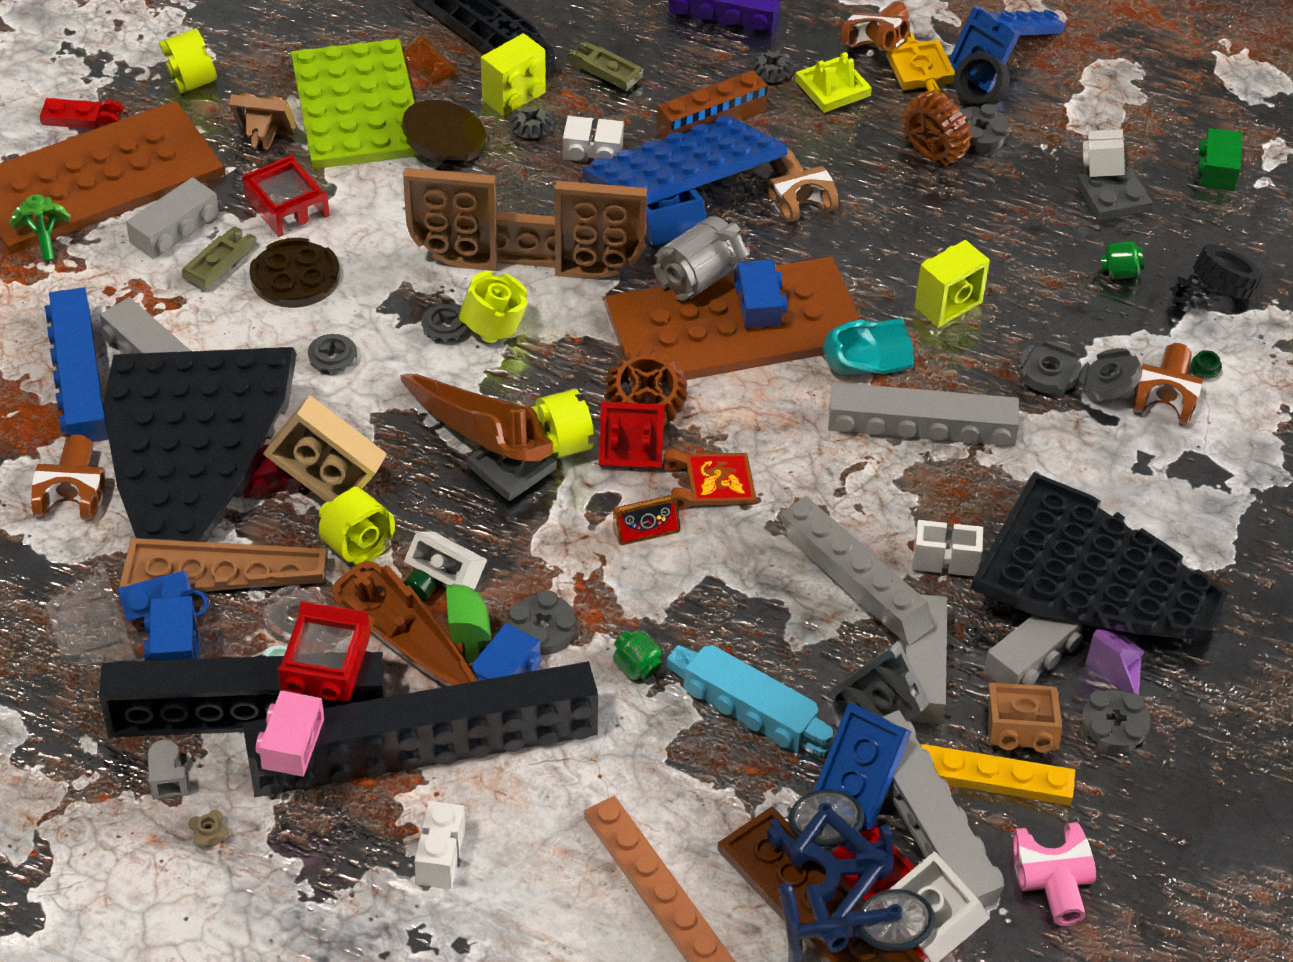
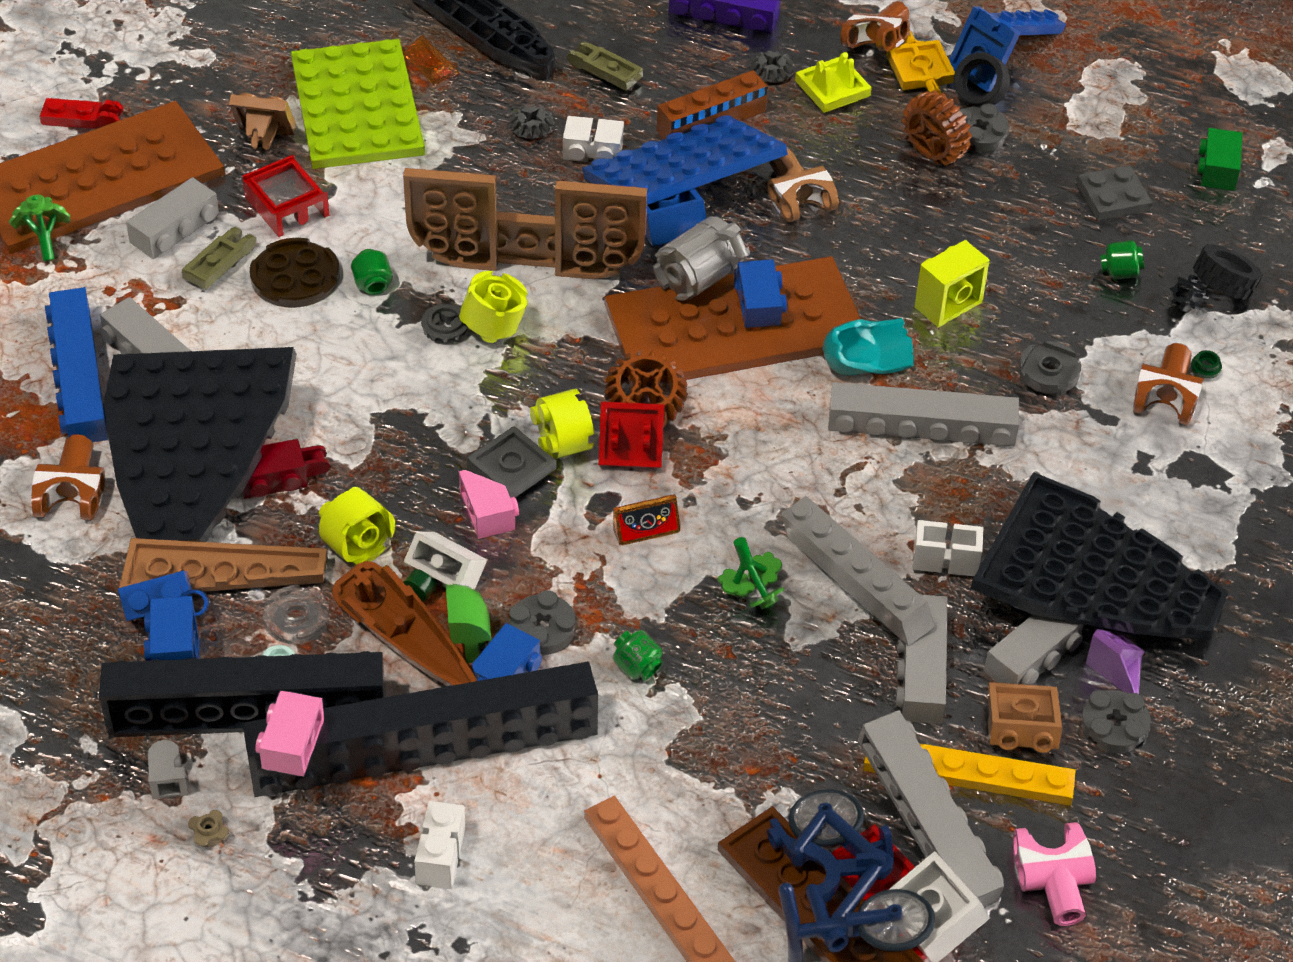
(89, 623): clear wing -> none
(188, 60): neon yellow brick -> none
(321, 348): dark grey gear -> none
(324, 451): tan brick -> none
(325, 651): red window -> none
(371, 271): none -> green head
(443, 131): dark brown tile -> none
(487, 504): none -> bright pink slope
(494, 423): dark orange piece -> none
(513, 74): neon yellow brick -> none
(712, 478): flag -> none
(752, 698): medium azure hinge -> none
(761, 570): none -> bright green plant
(864, 759): blue tile -> none
(884, 685): dark grey wing -> none
(1099, 382): dark grey plate -> none
(1104, 153): white piece -> none

